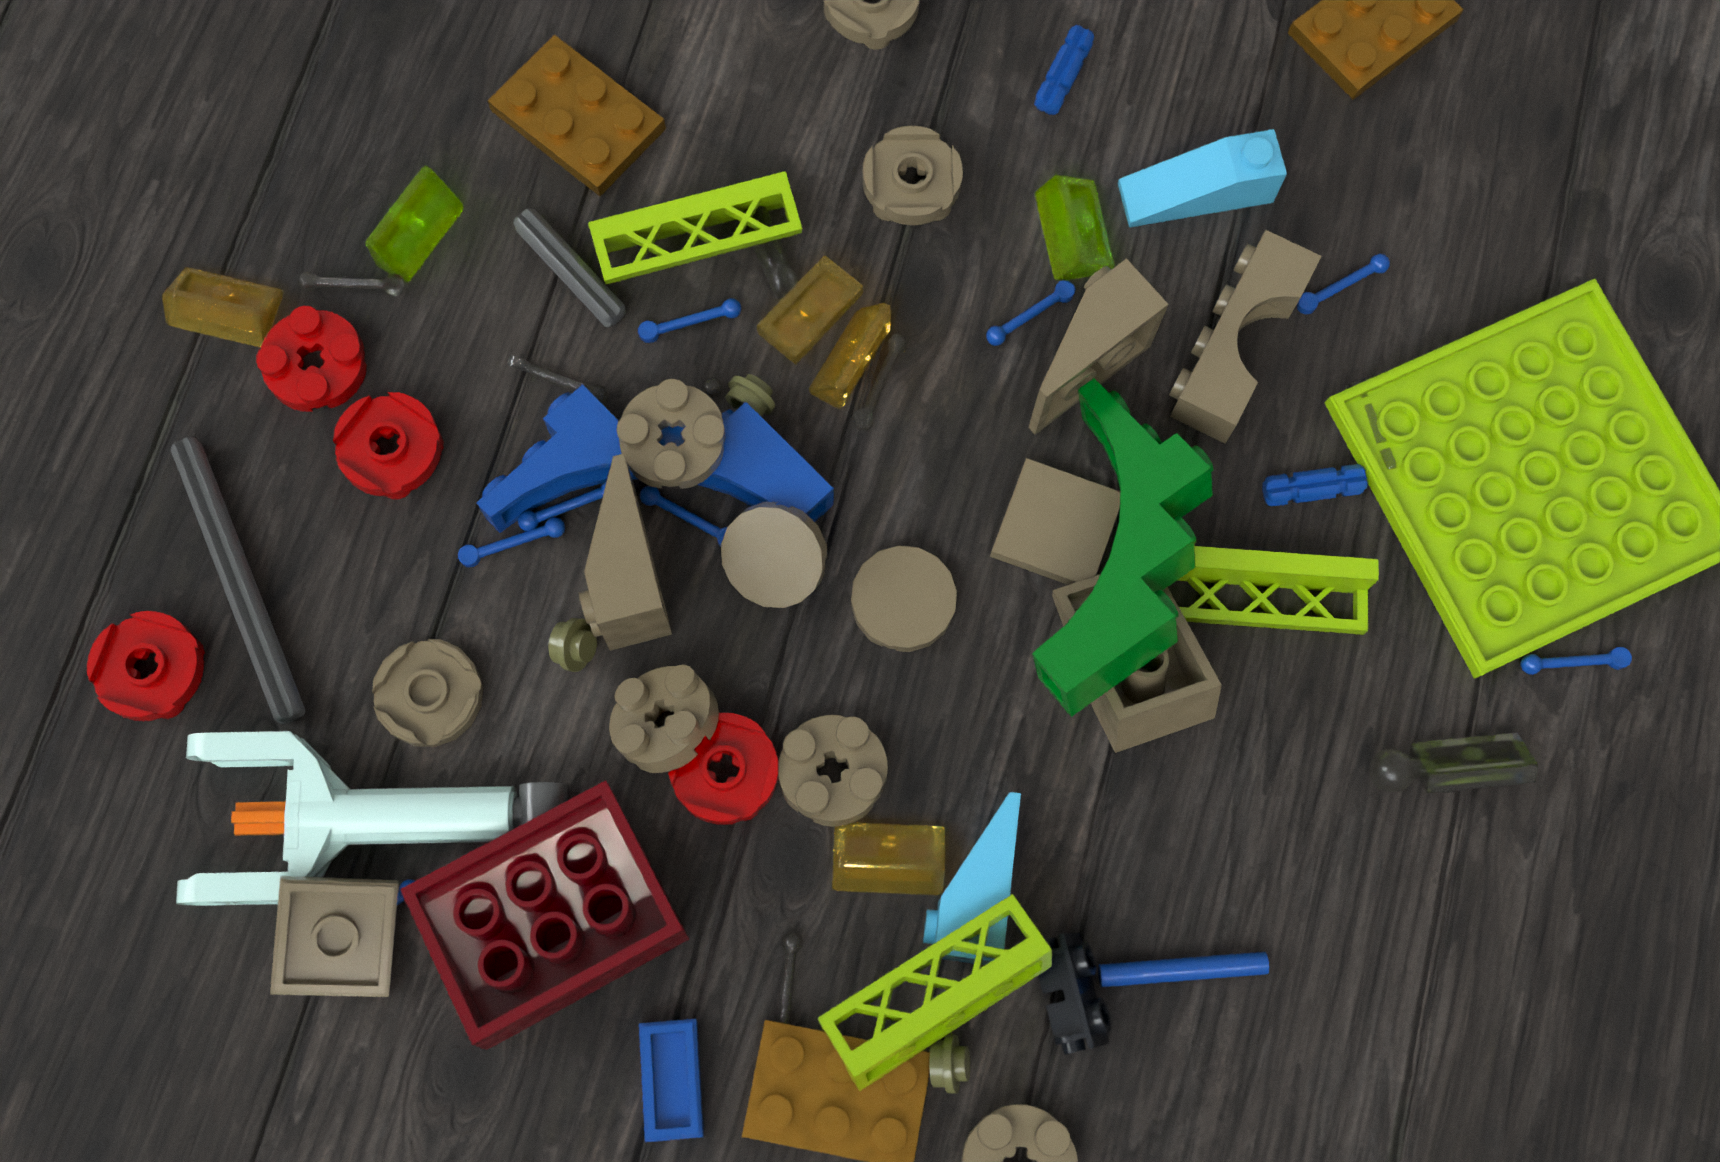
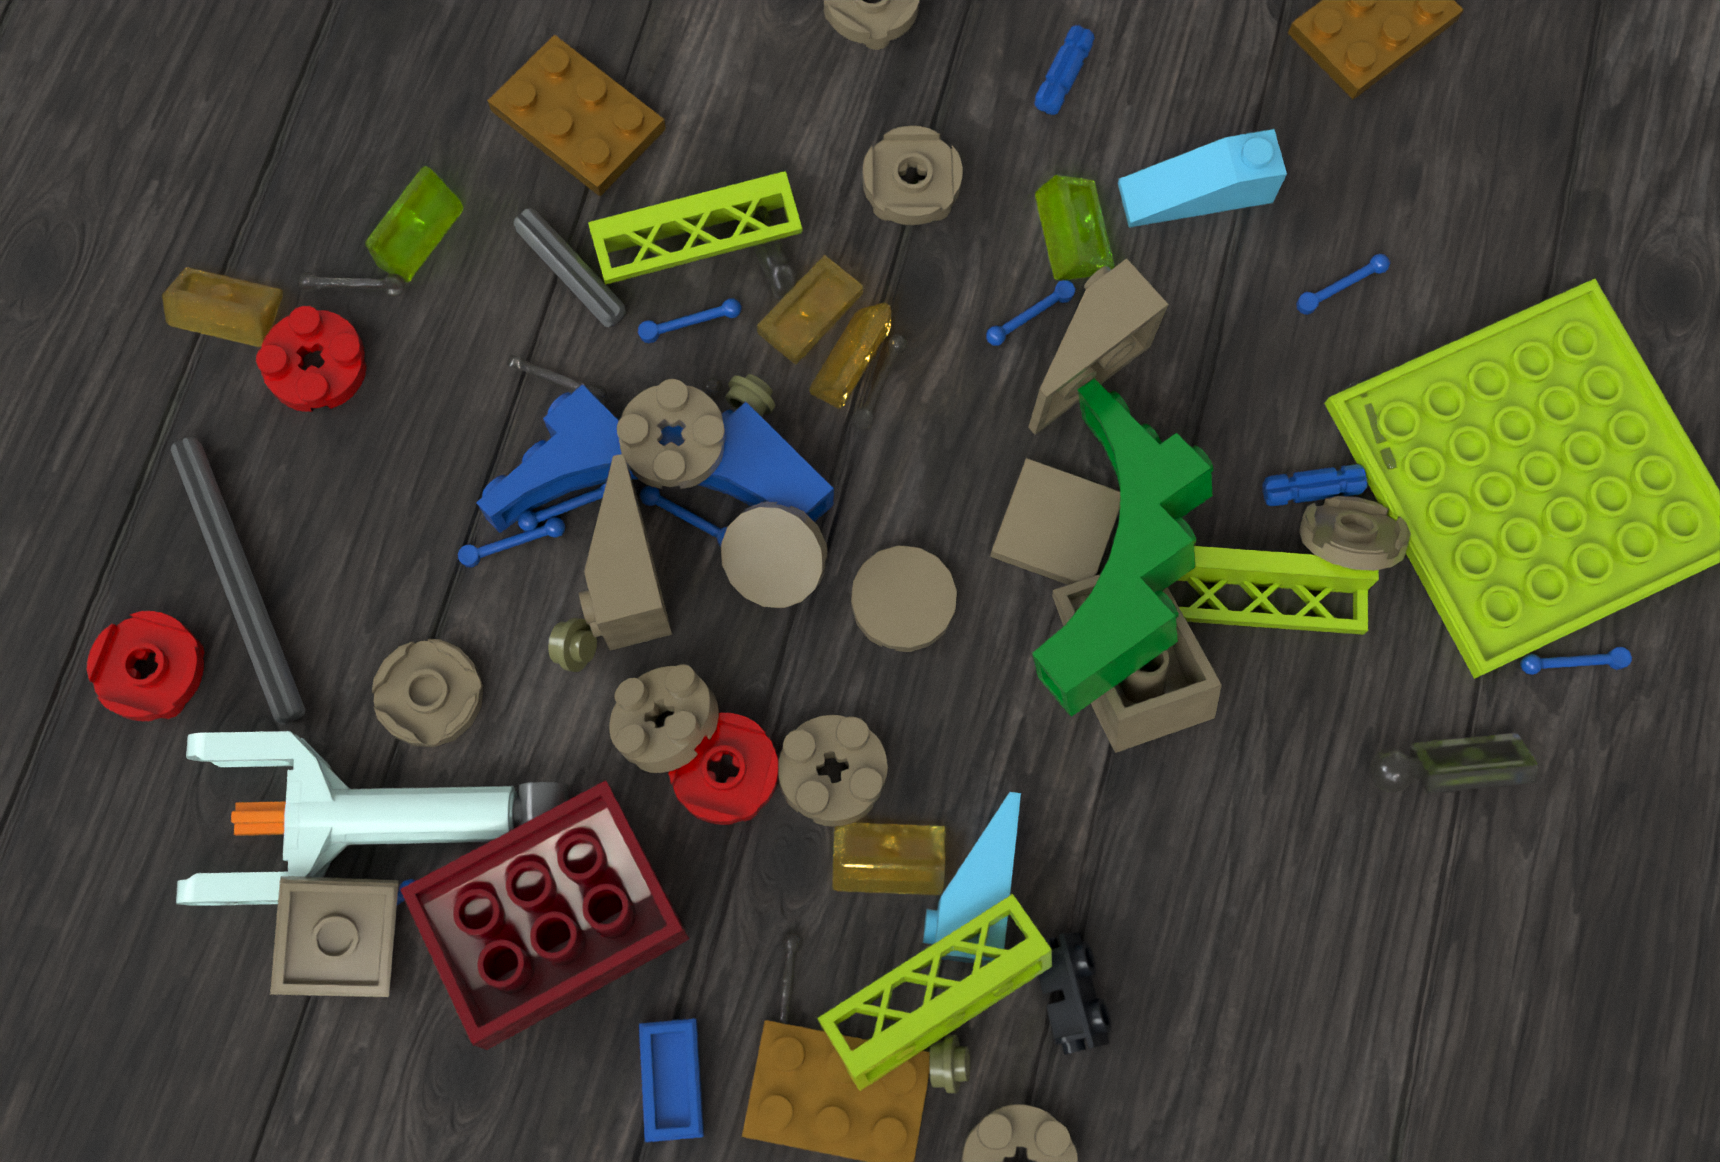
(395, 472): red plate -> none
(1183, 969): blue bar -> none
(1220, 385): dark tan arch -> none
(1354, 533): none -> dark tan tile

